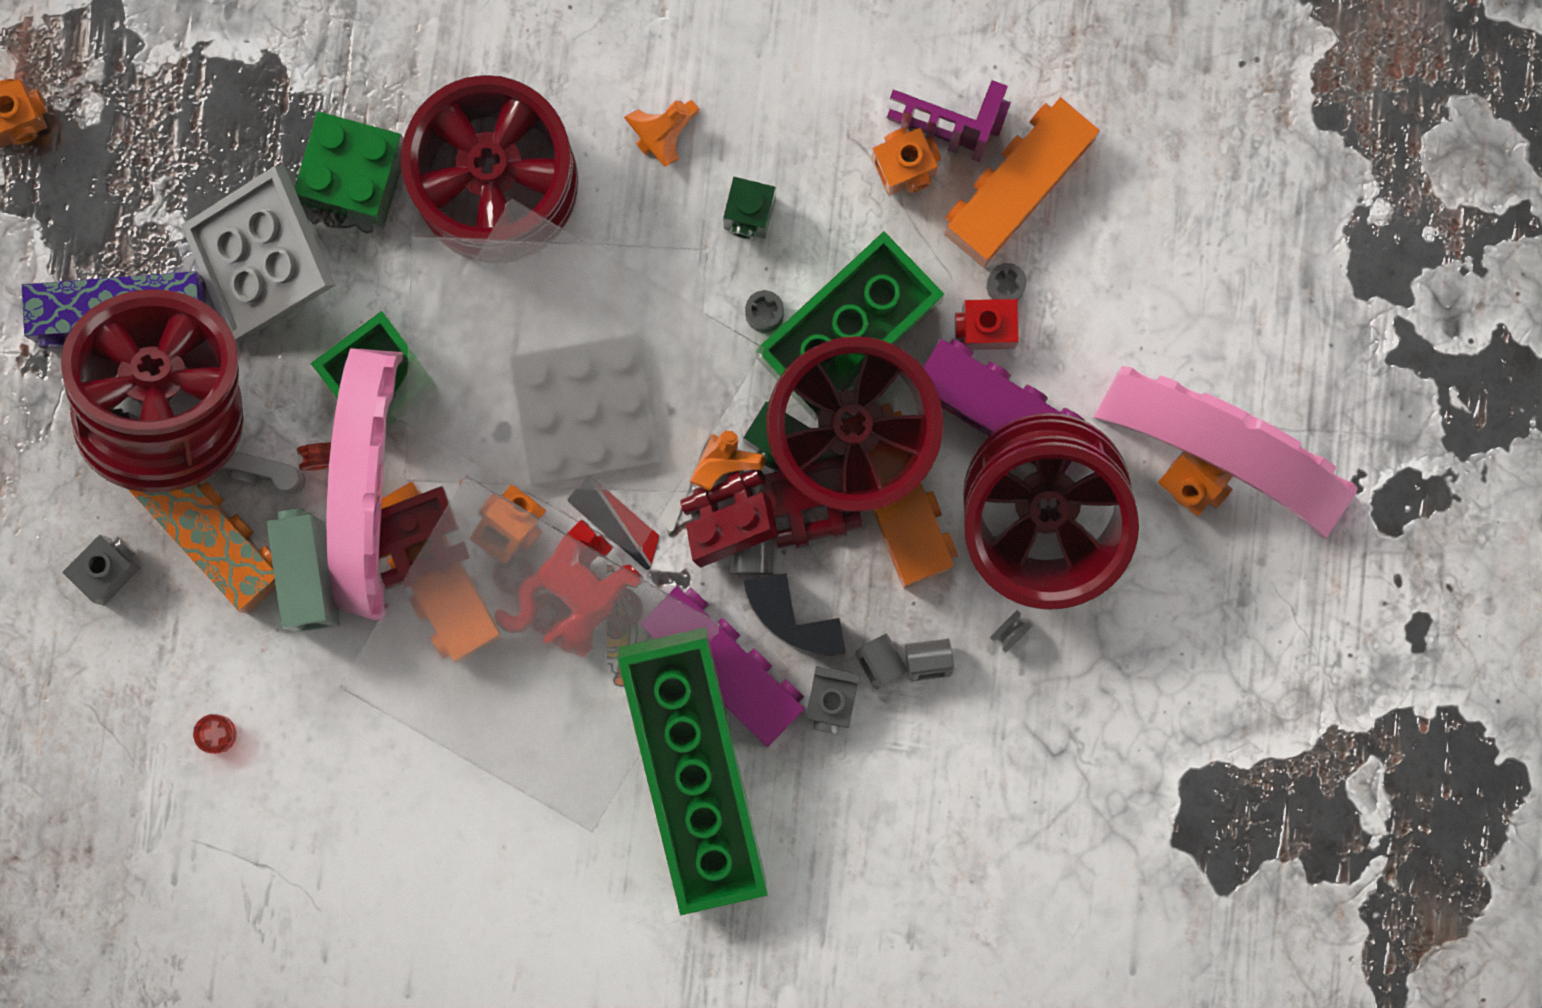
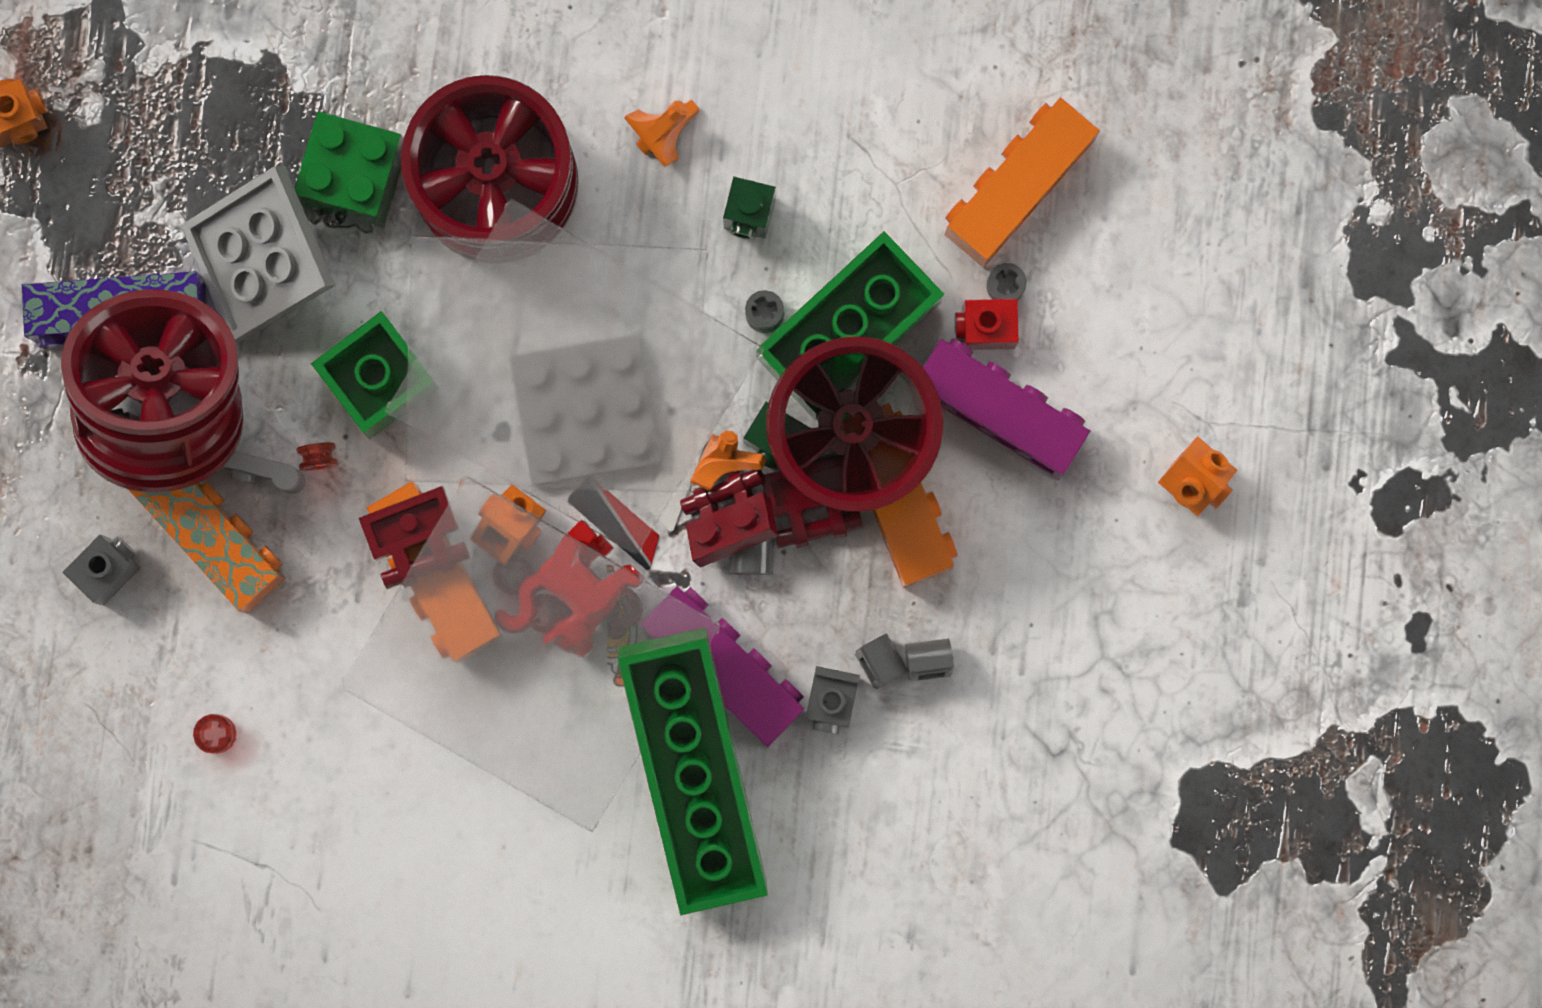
(301, 571): sand green brick -> none
(357, 481): bright pink windscreen -> none
(773, 607): black brick -> none
(899, 174): orange brick -> none
(967, 131): magenta plate -> none
(1011, 631): dark grey bush -> none
(1088, 563): dark red wheel -> none
(1230, 442): bright pink windscreen -> none

